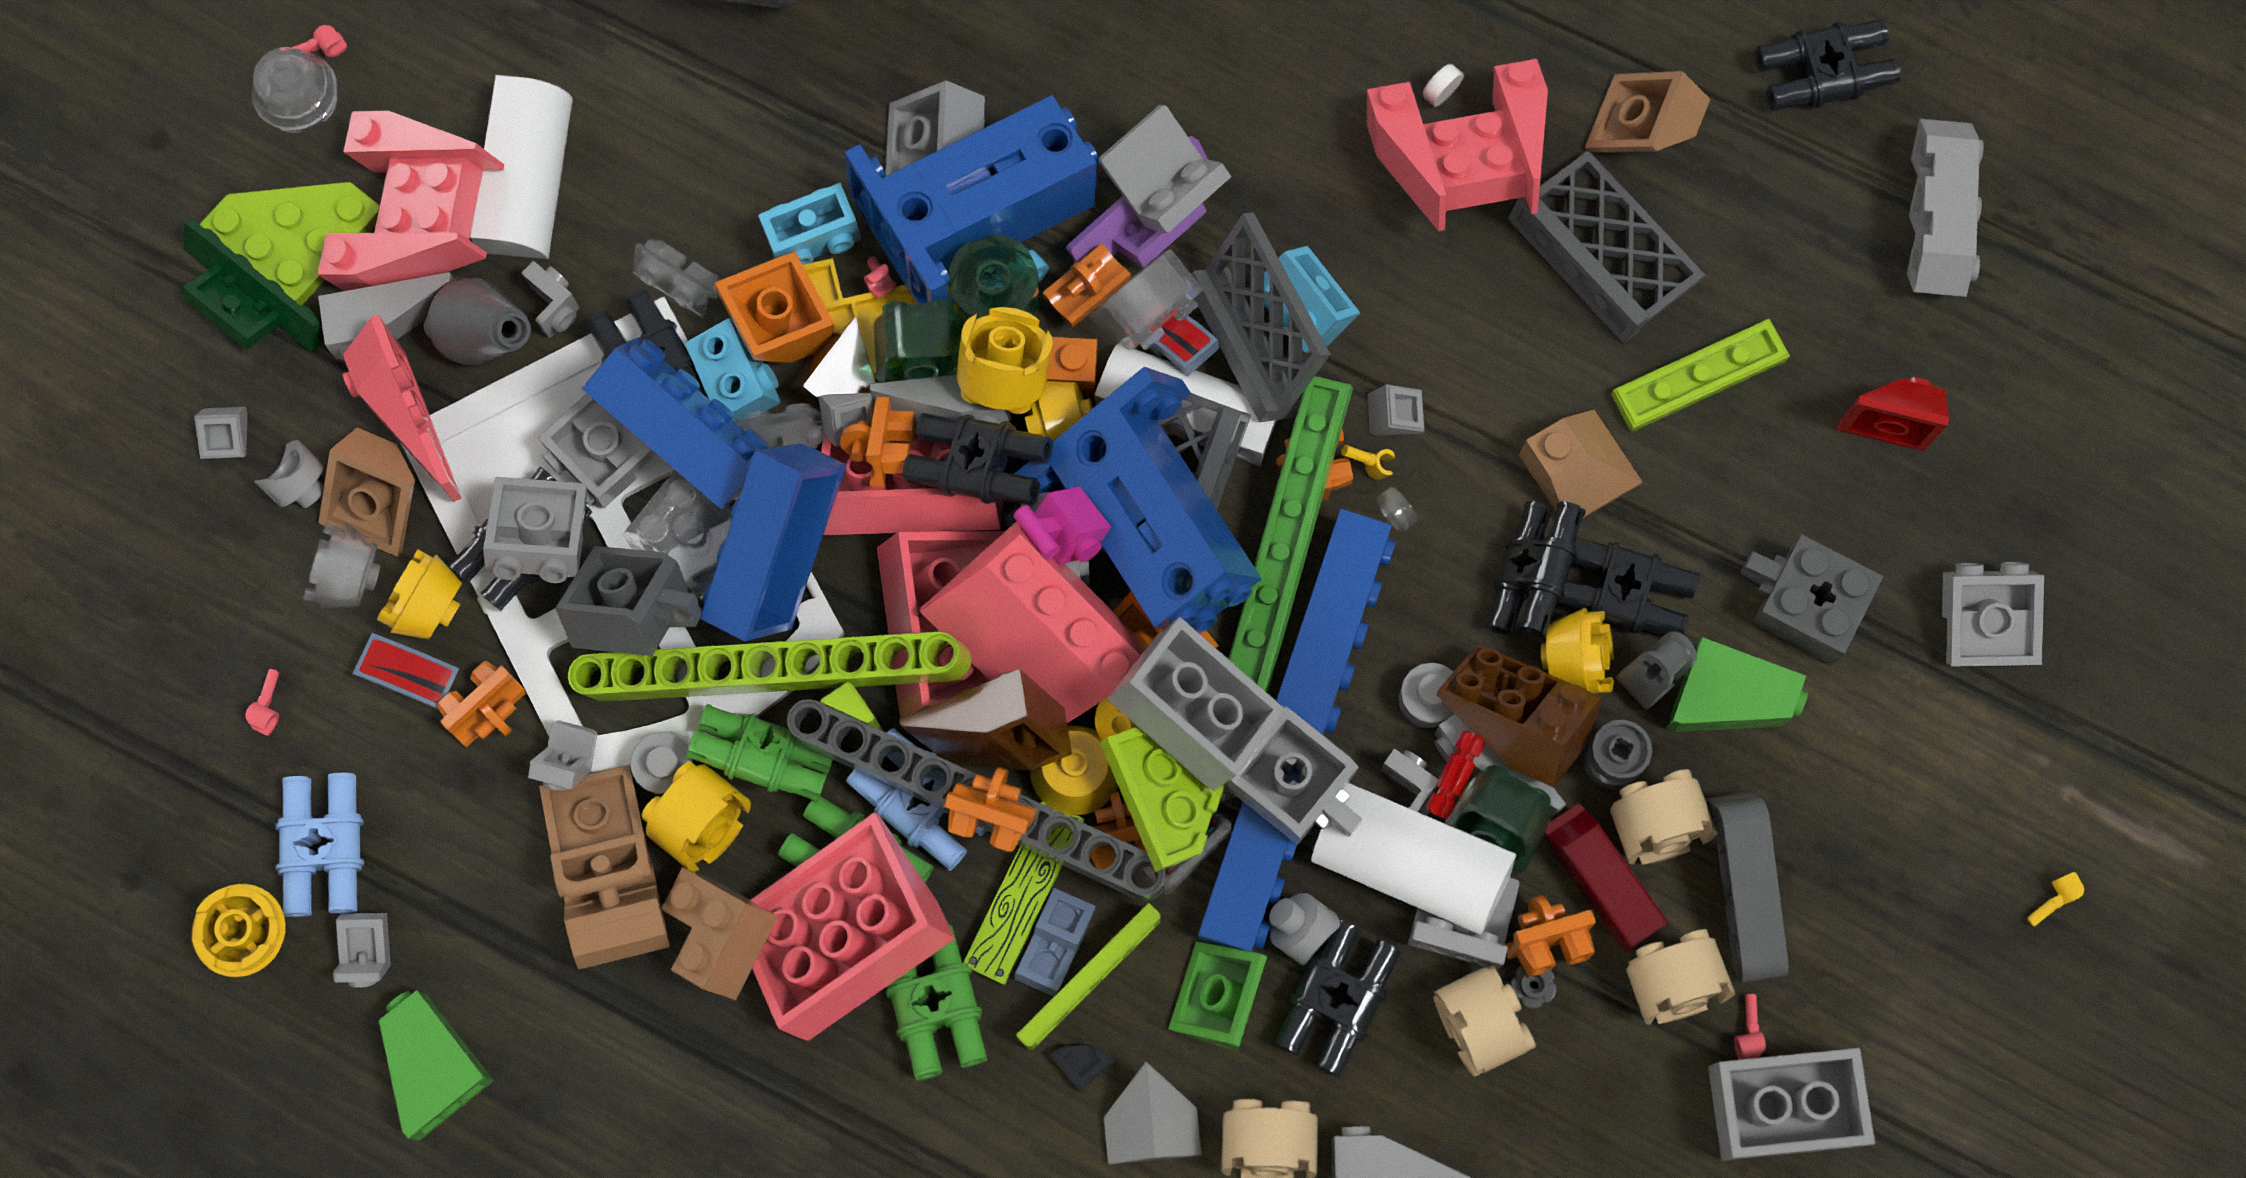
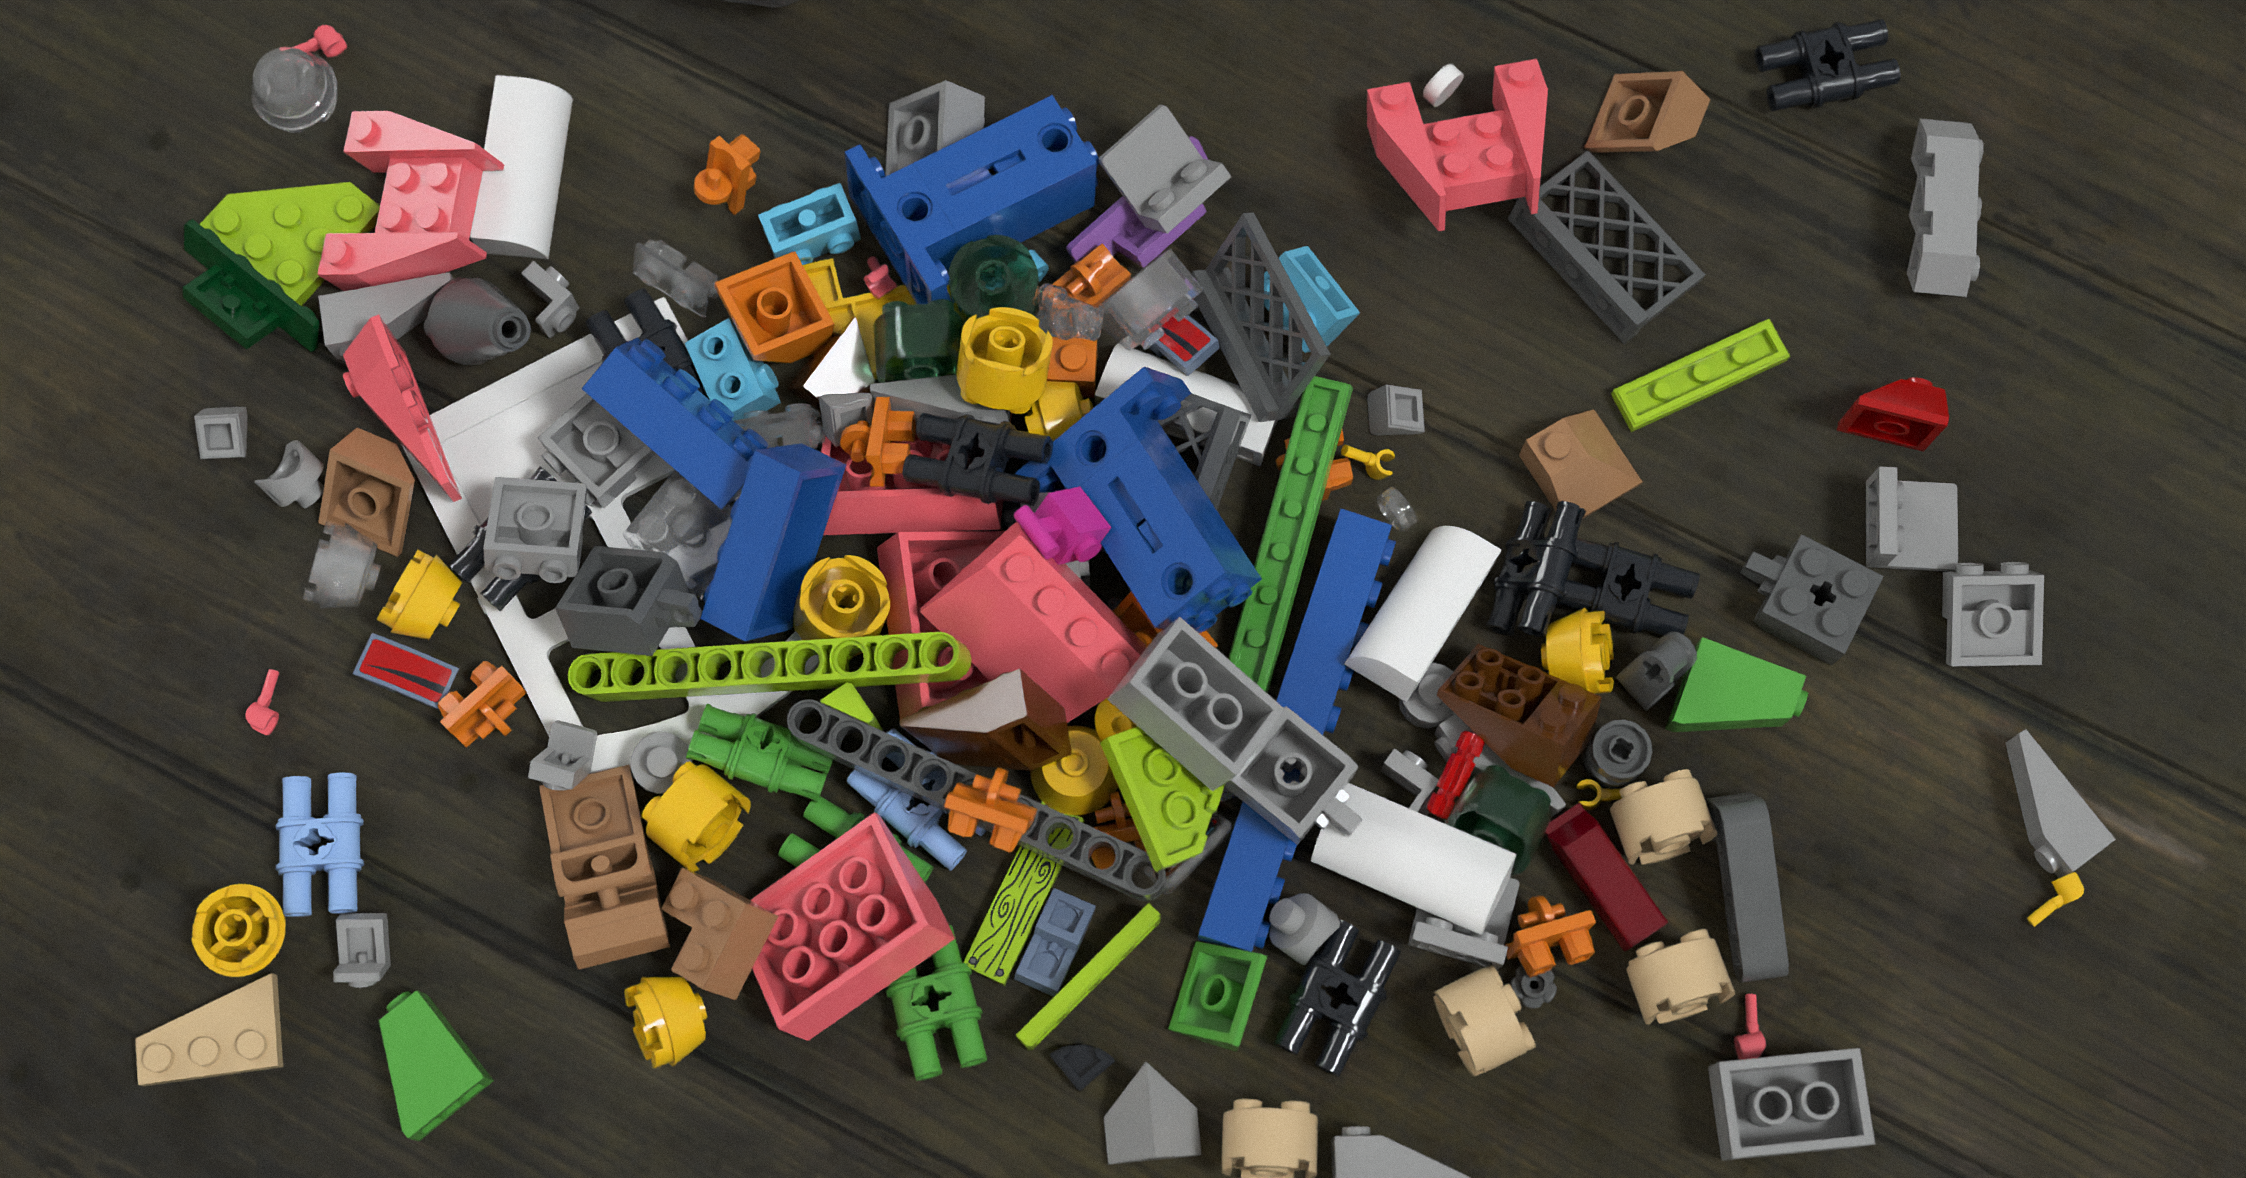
(217, 1039): none -> tan wing
(666, 1018): none -> yellow cone
(728, 173): none -> orange hips
(840, 582): none -> yellow brick
(1067, 316): none -> clear plate
(1423, 609): none -> white brick
(1603, 794): none -> yellow hand
(1910, 523): none -> light grey bracket
(2053, 812): none -> light grey slope

